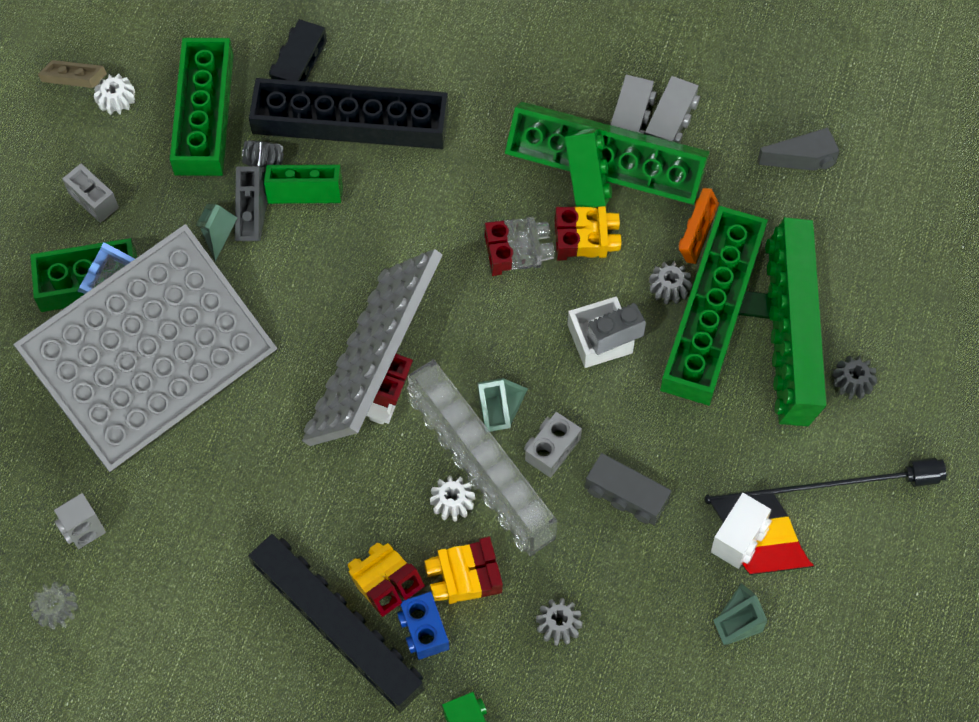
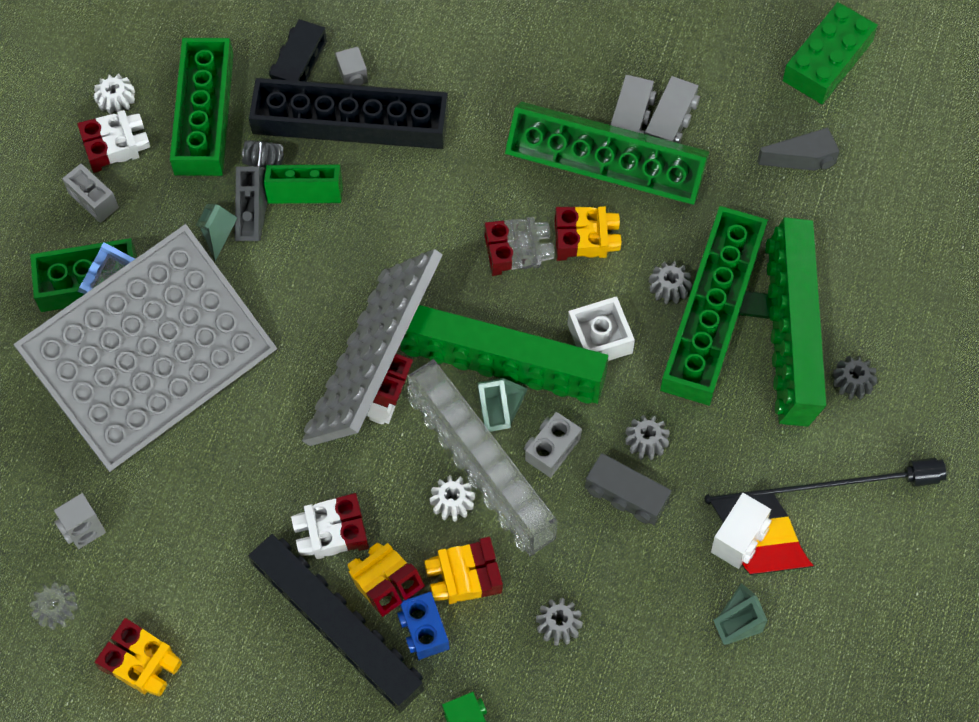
(72, 74): dark tan plate -> none
(111, 139): none -> white hips
(148, 660): none -> yellow hips
(332, 527): none -> white hips
(351, 67): none -> light grey brick
(506, 354): none -> green brick
(588, 168): green brick -> none
(616, 328): dark grey brick -> none
(638, 432): none -> light grey gear
(698, 225): orange plate -> none
(829, 53): none -> green brick

